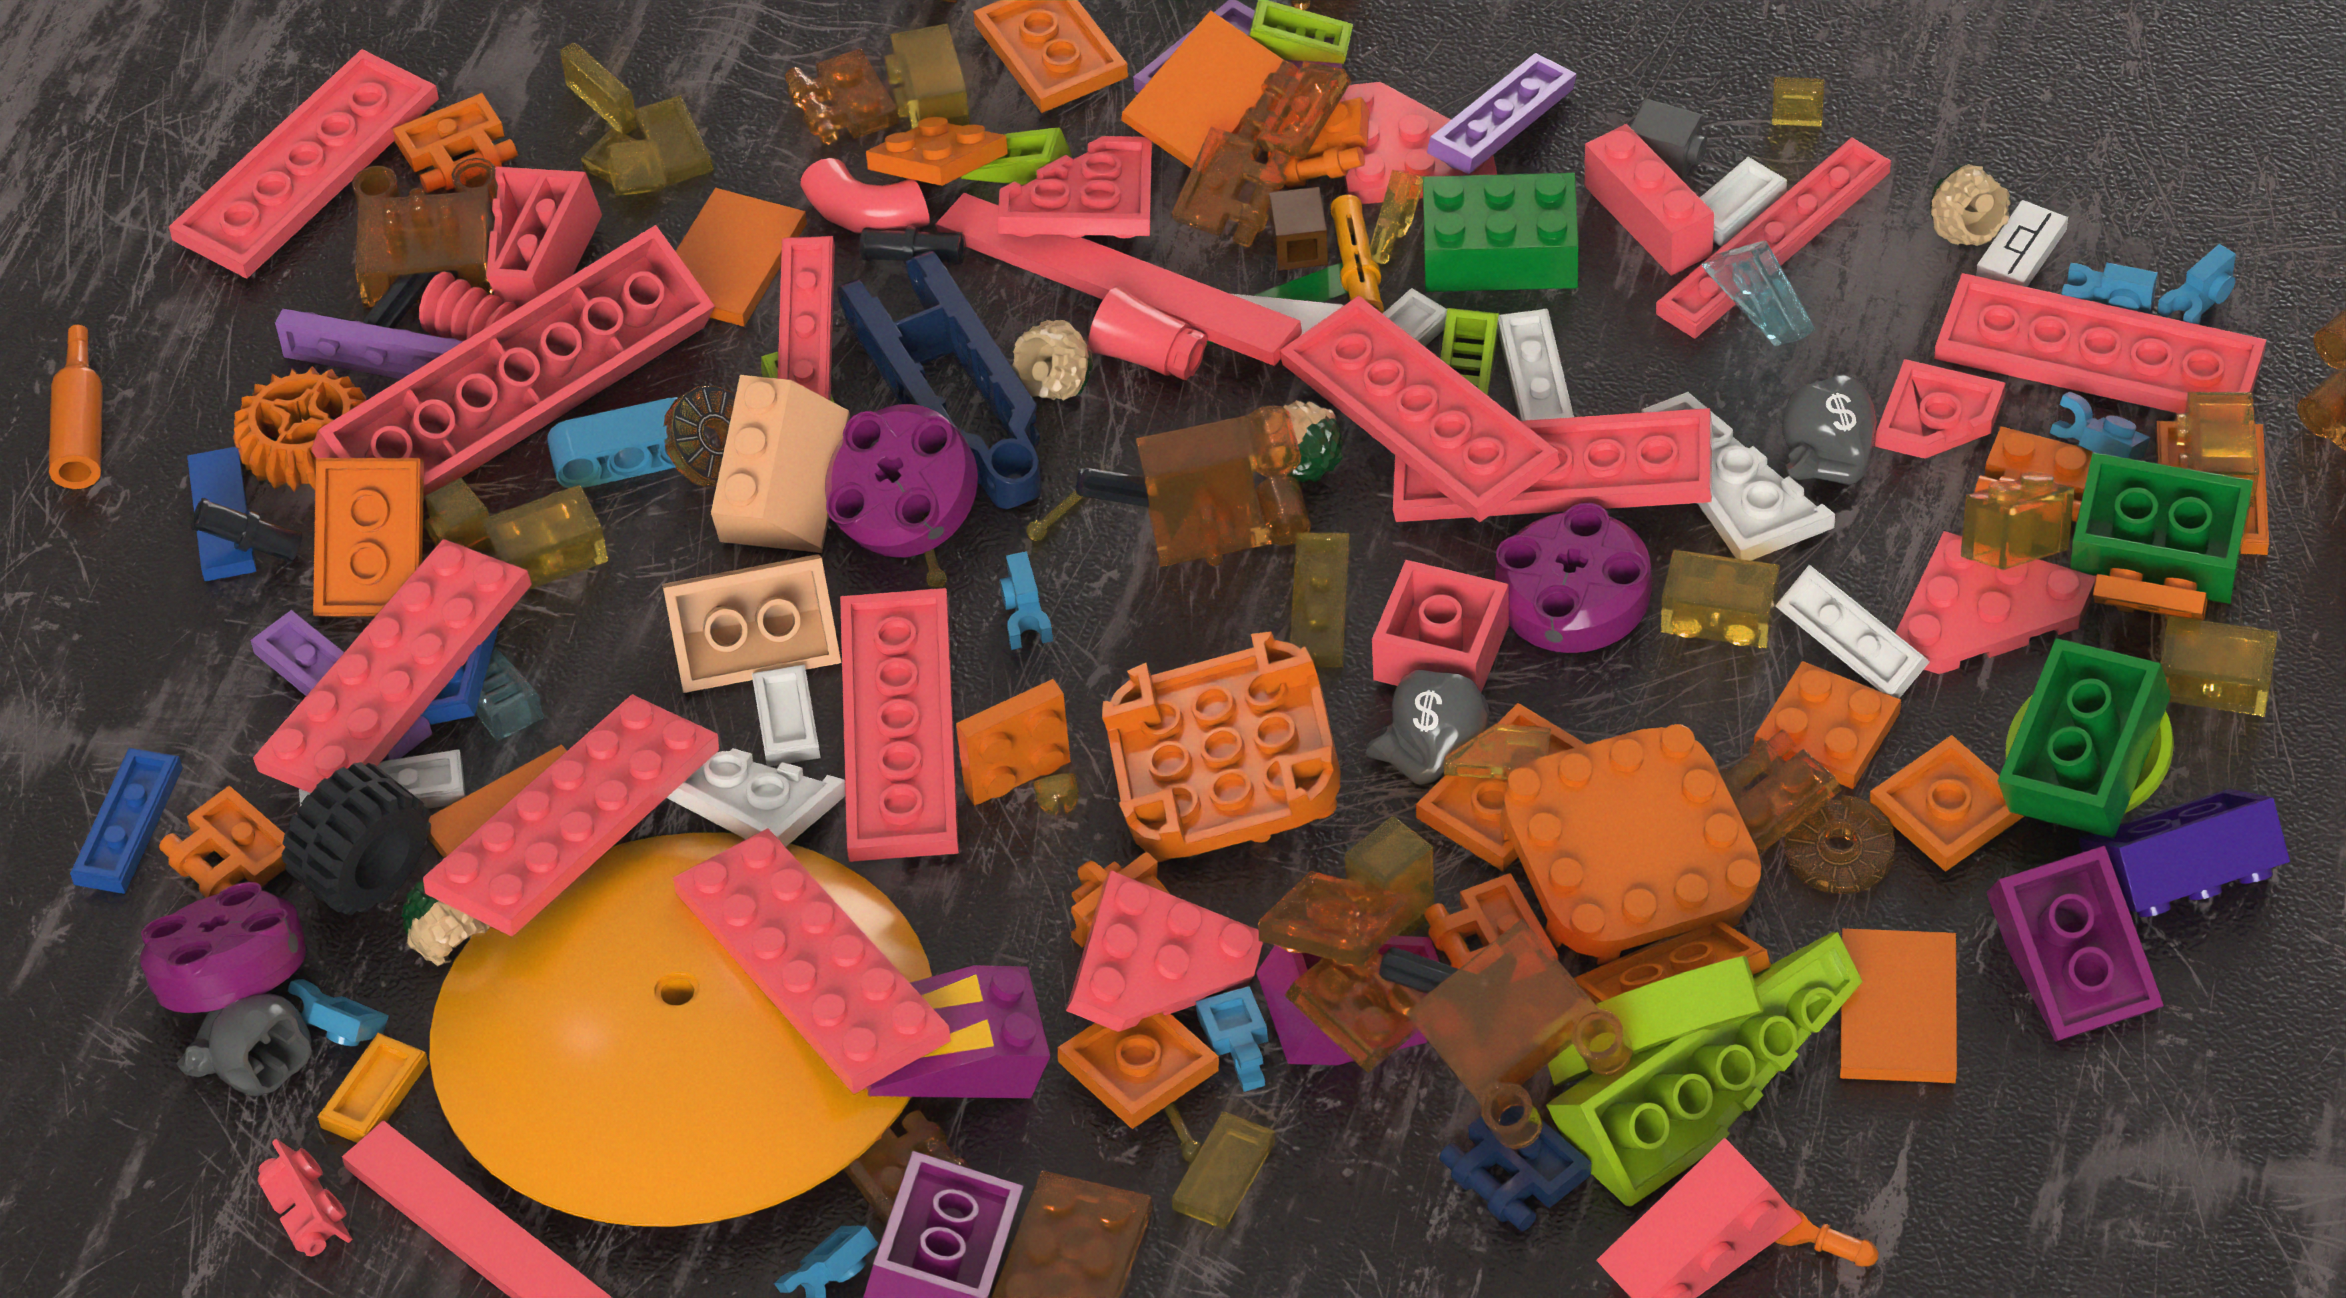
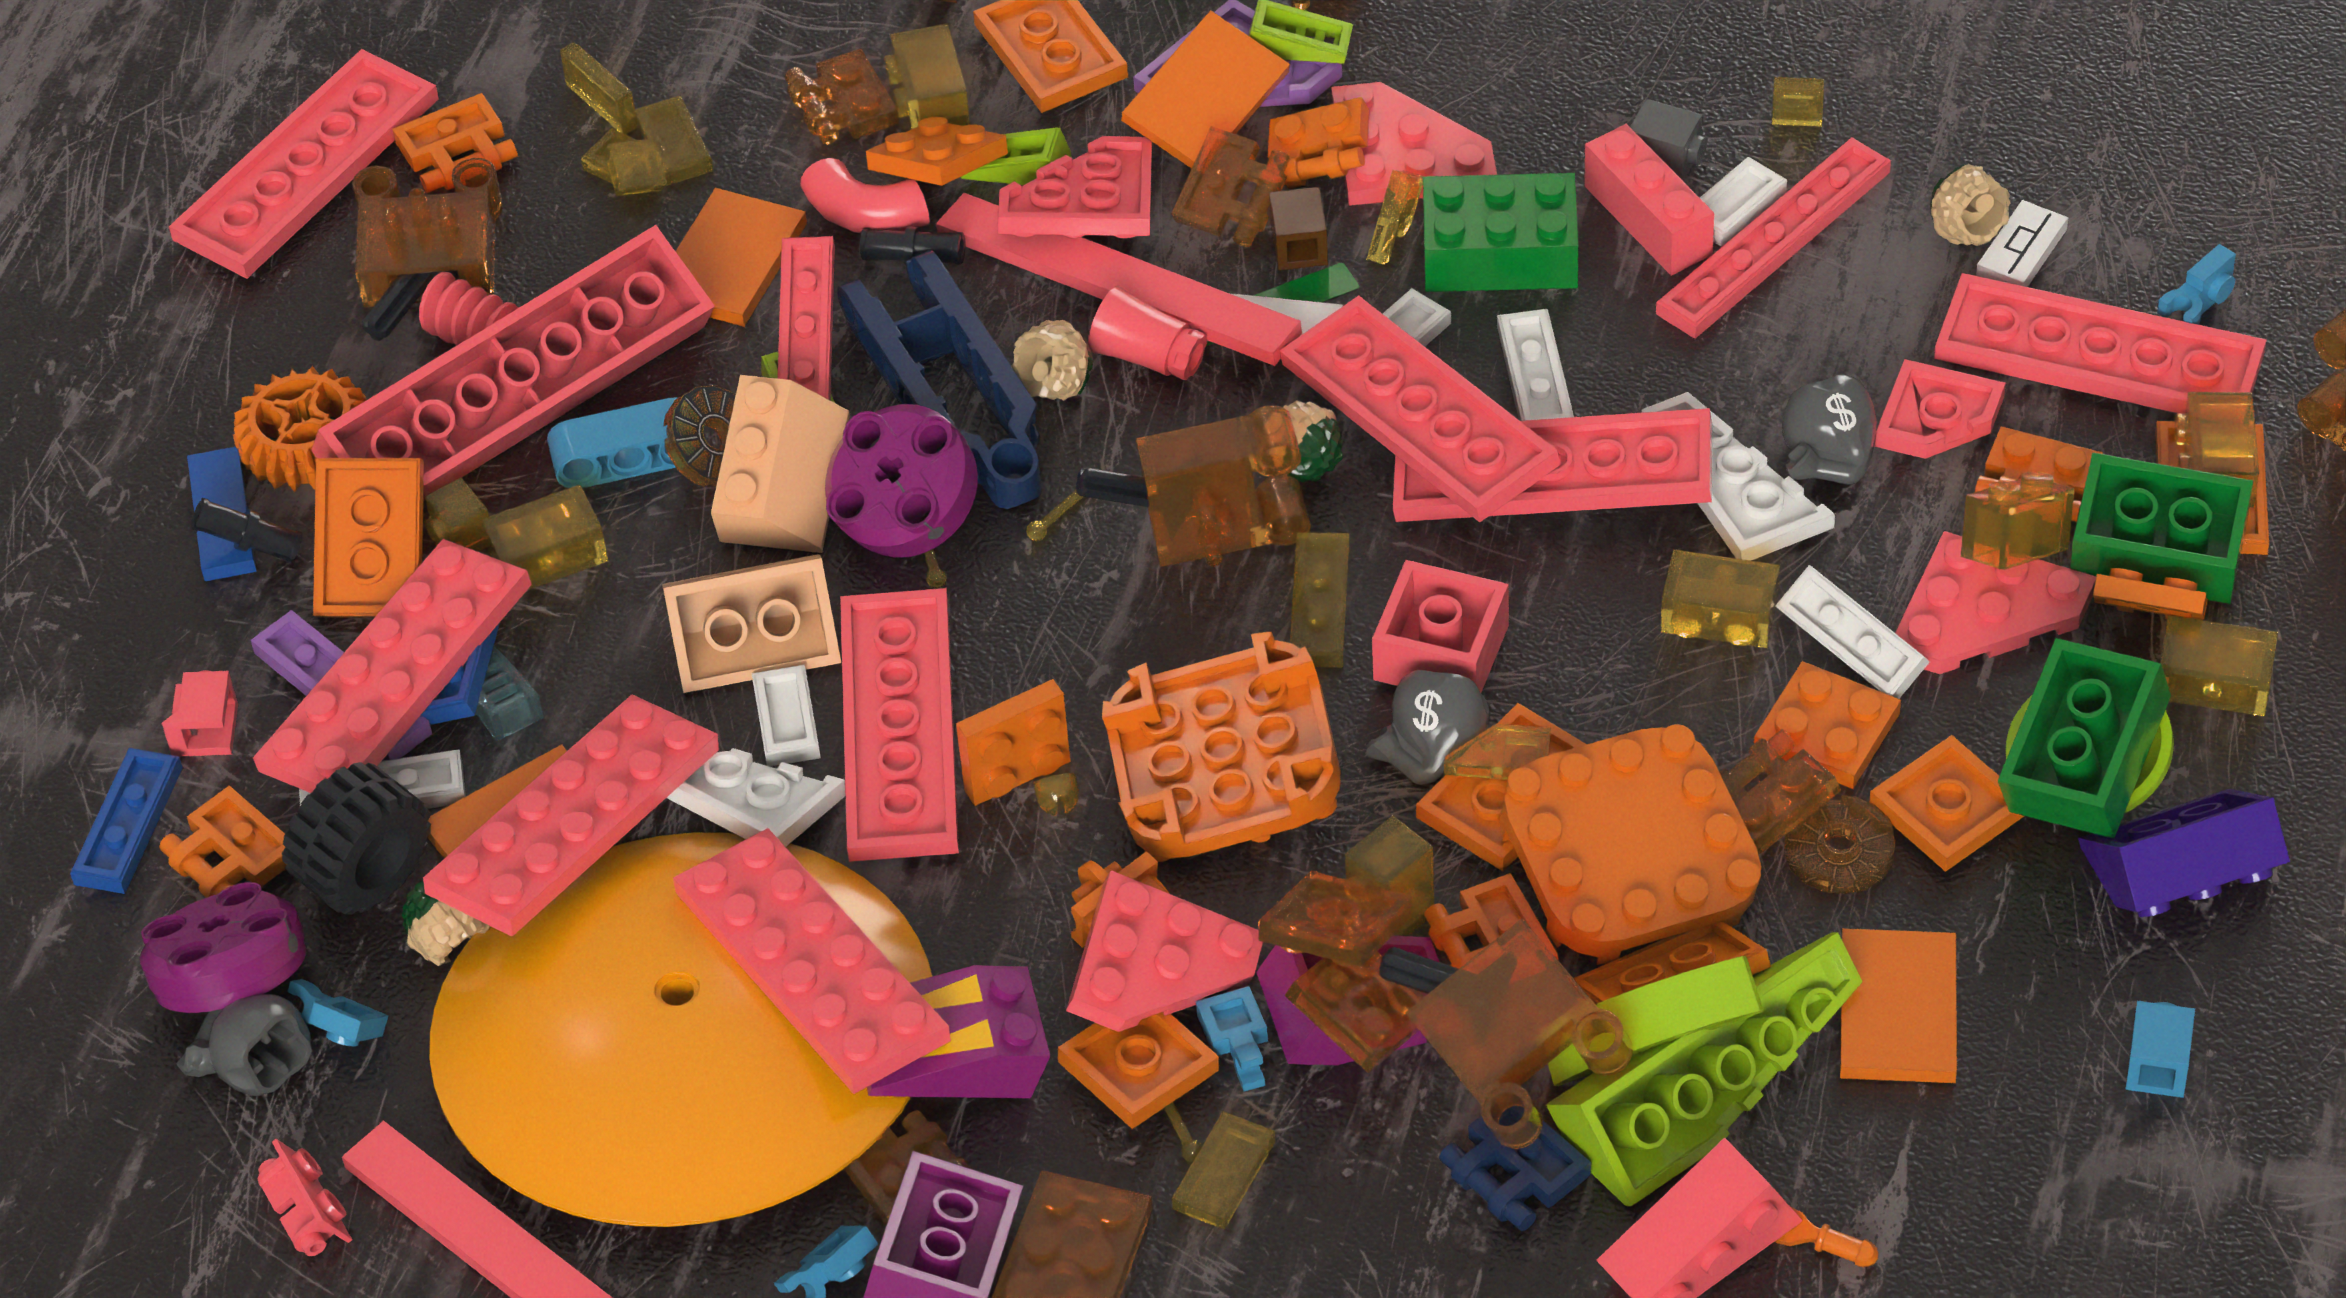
(76, 417): orange piece -> none
(202, 715): none -> coral window
(357, 344): medium lavender plate -> none
(373, 1088): light orange tile -> none
(538, 230): coral wedge -> none
(1021, 593): dark azure plate -> none
(1294, 107): clear orange plate -> none
(1350, 221): light orange pin -> none
(1472, 326): lime slope -> none
(1501, 113): medium lavender plate -> none
(1575, 580): magenta piece -> none
(1761, 291): clear light blue wing -> none
(2075, 943): magenta slope -> none
(2104, 436): dark azure plate -> none
(2116, 286): dark azure plate -> none
(2160, 1048): none -> dark azure brick

